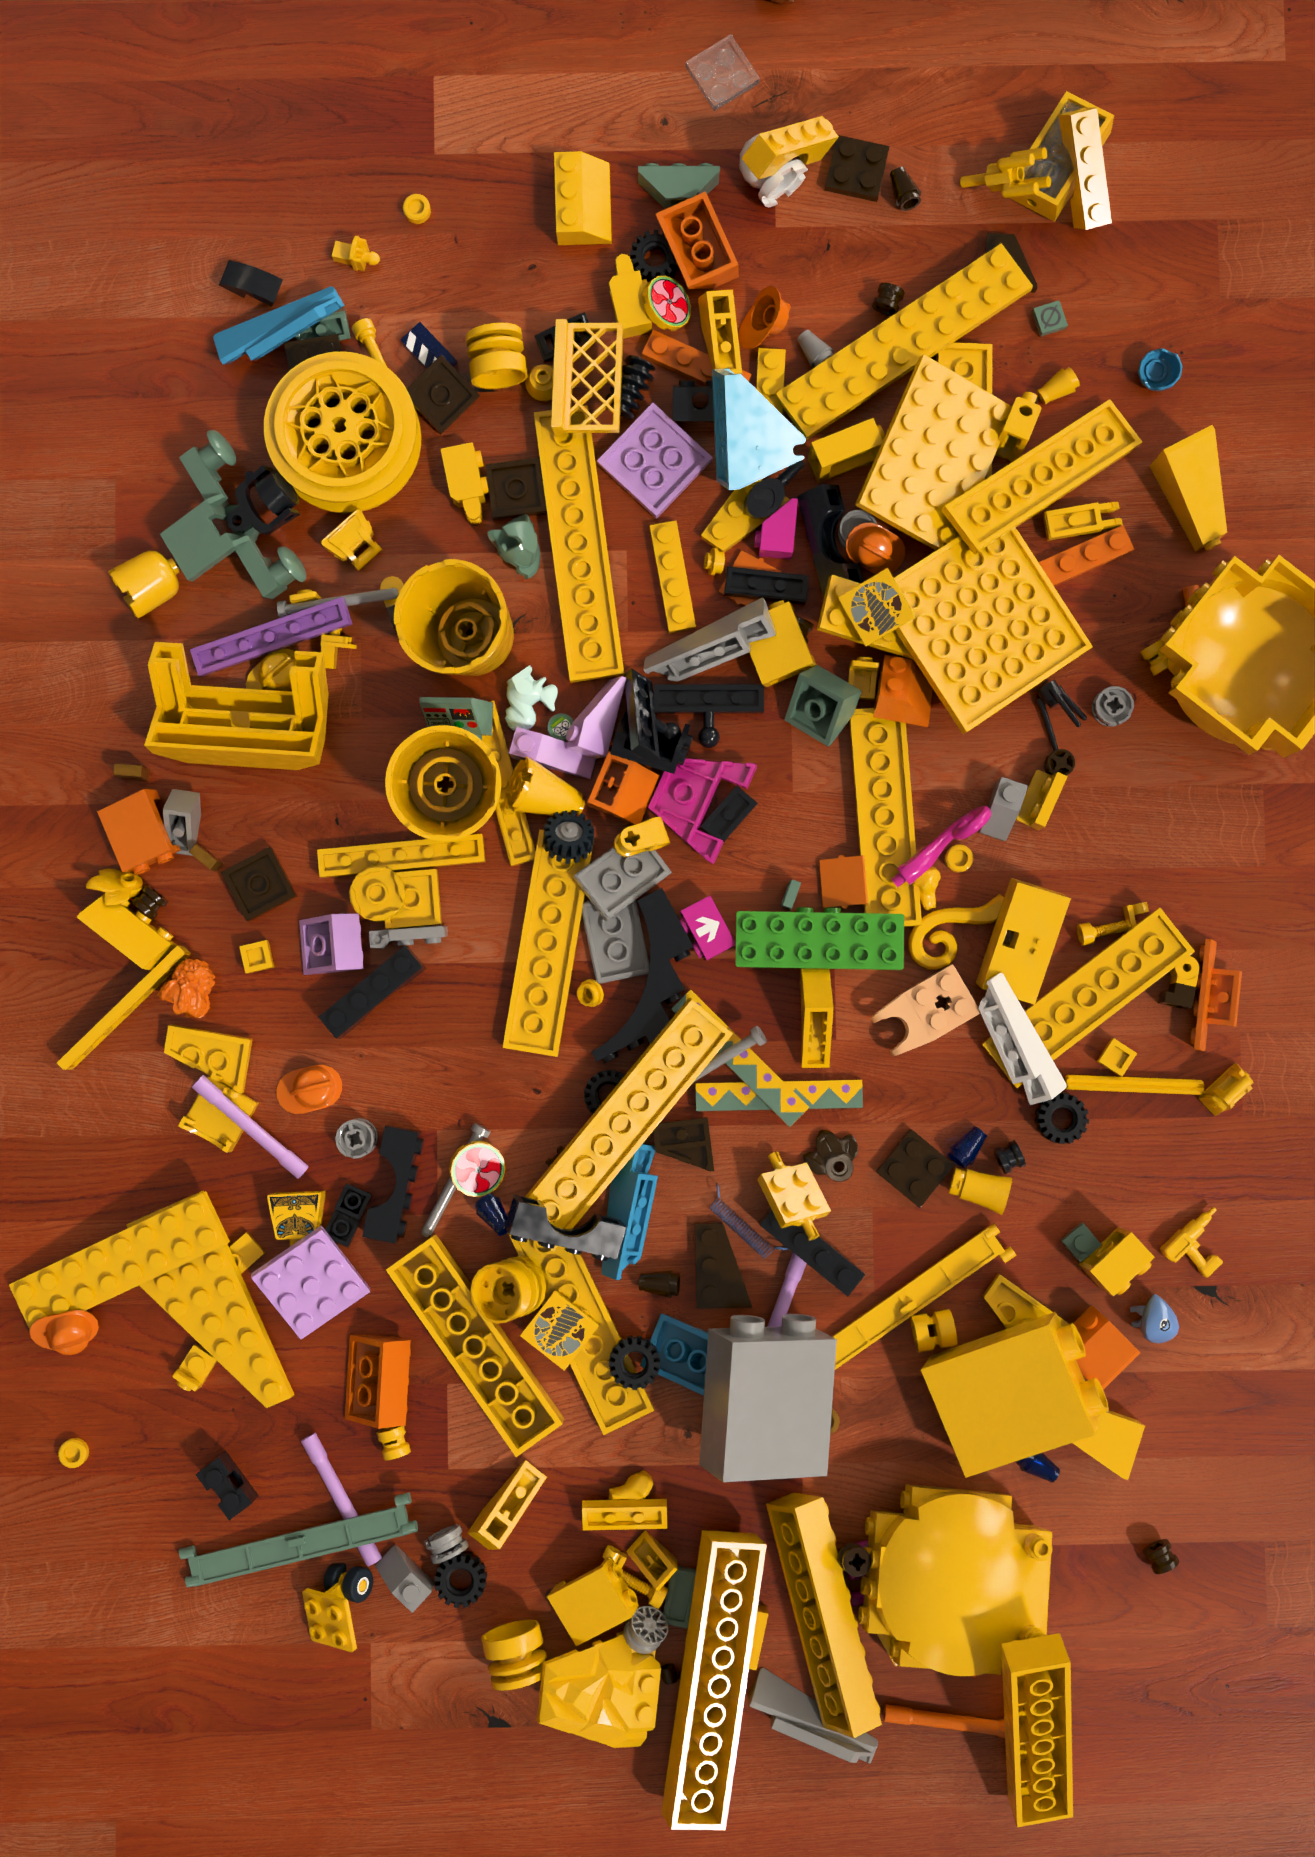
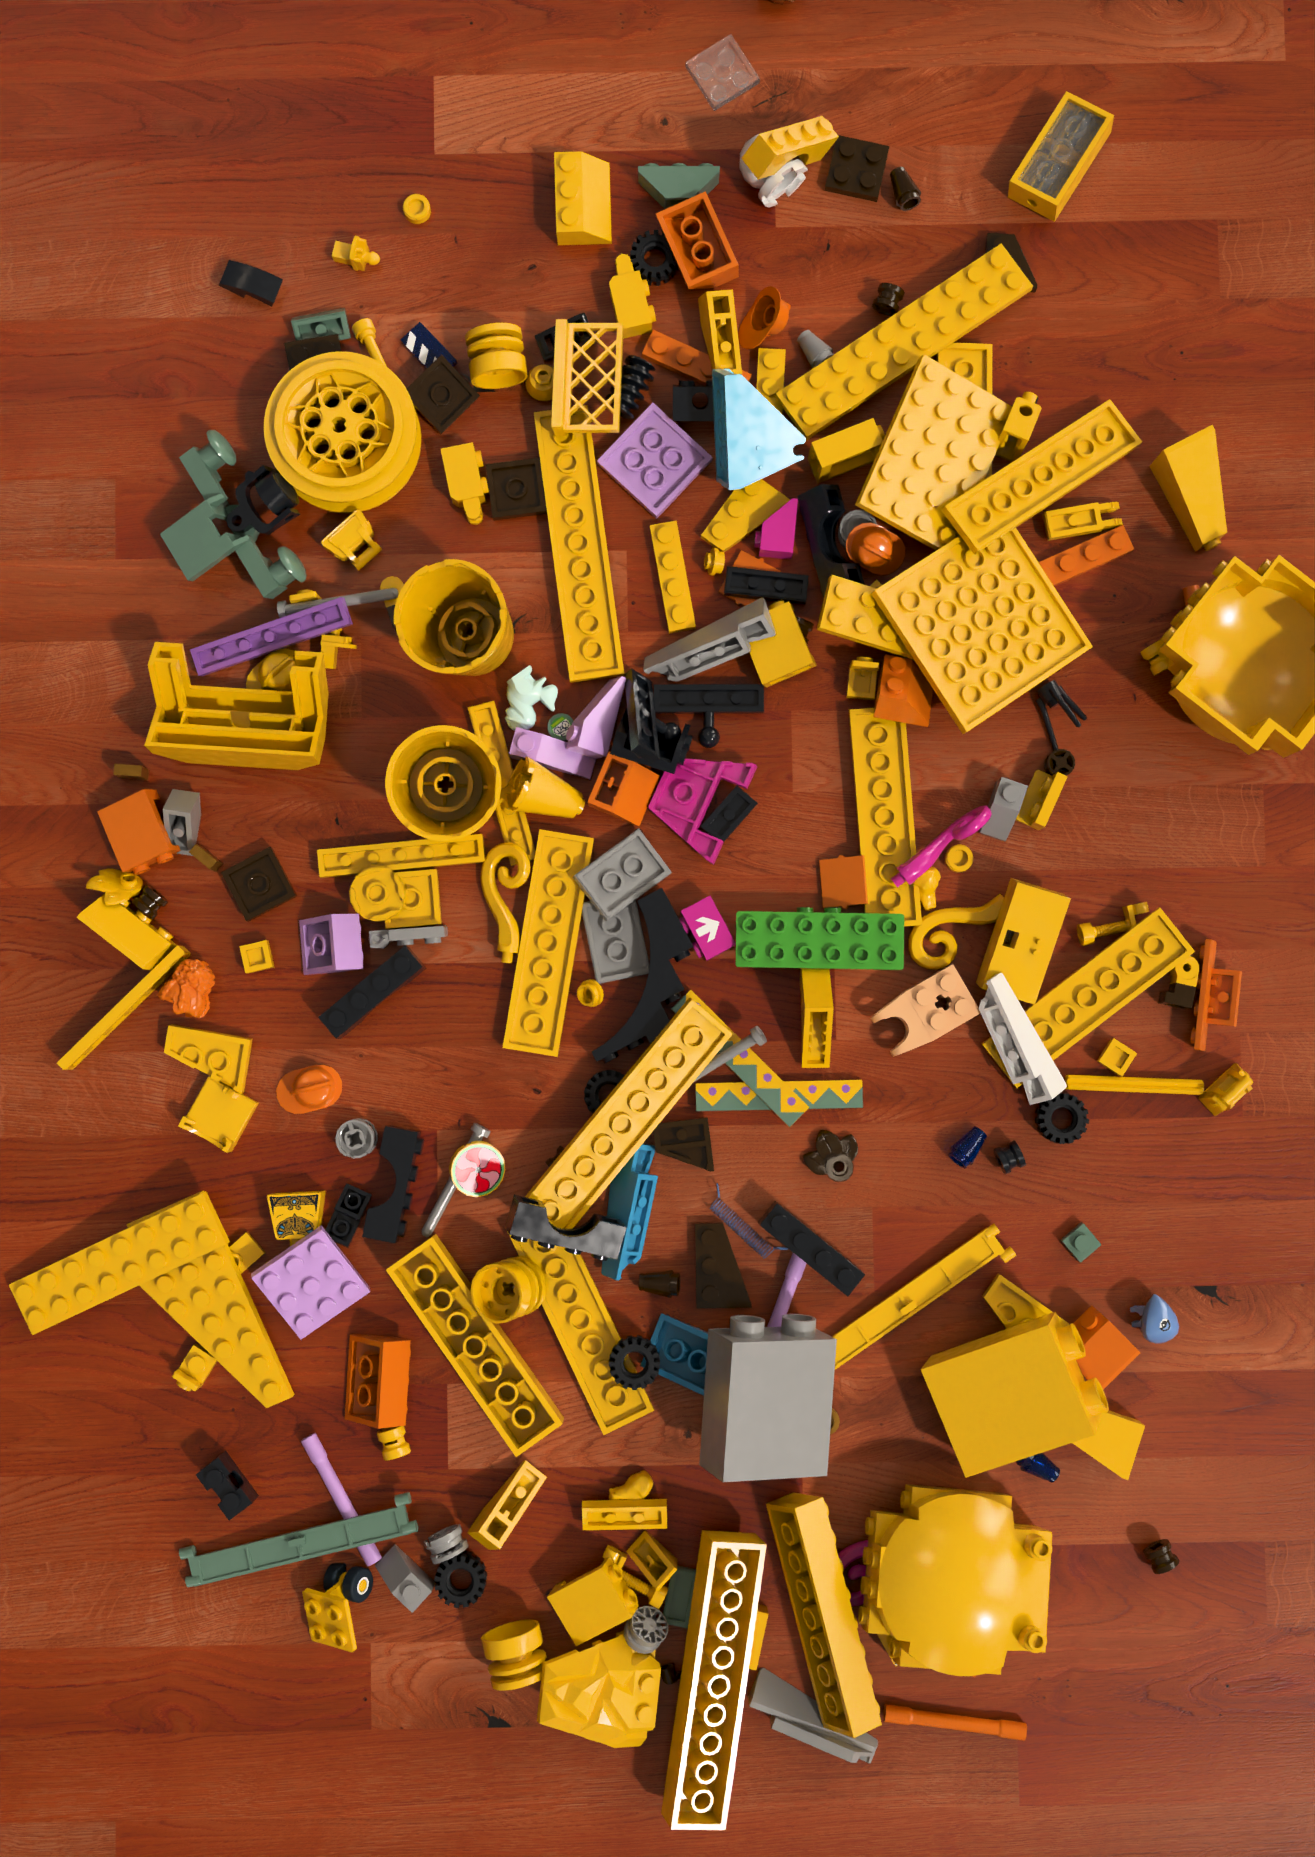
(65, 1332): orange piece -> none
(73, 1452): yellow tile -> none
(147, 581): yellow cylinder -> none
(216, 1097): lavender piece -> none
(275, 327): dark azure wedge -> none
(464, 713): sand green slope -> none
(492, 1213): clear blue cone -> none
(508, 928): none -> yellow plant
(518, 545): sand green helmet -> none
(559, 1330): tile -> none
(568, 836): black wheel -> none
(645, 837): yellow piece -> none
(666, 303): tile -> none
(769, 493): black piece -> none
(790, 894): sand green tile -> none
(793, 1195): yellow plate -> none
(821, 704): sand green slope -> none
(848, 1556): dark brown wheel -> none
(876, 607): tile -> none
(915, 1168): dark brown plate -> none
(943, 1328): yellow wheel -> none
(981, 1189): yellow plant -> none
(1008, 172): yellow plant -> none
(1038, 1729): yellow brick -> none
(1049, 318): sand green tile -> none
(1060, 385): yellow cone -> none
(1083, 141): arch -> none
(1113, 706): light grey wheel -> none
(1117, 1262): yellow brick -> none
(1159, 369): dark azure hair -> none
(1185, 1242): yellow piece -> none

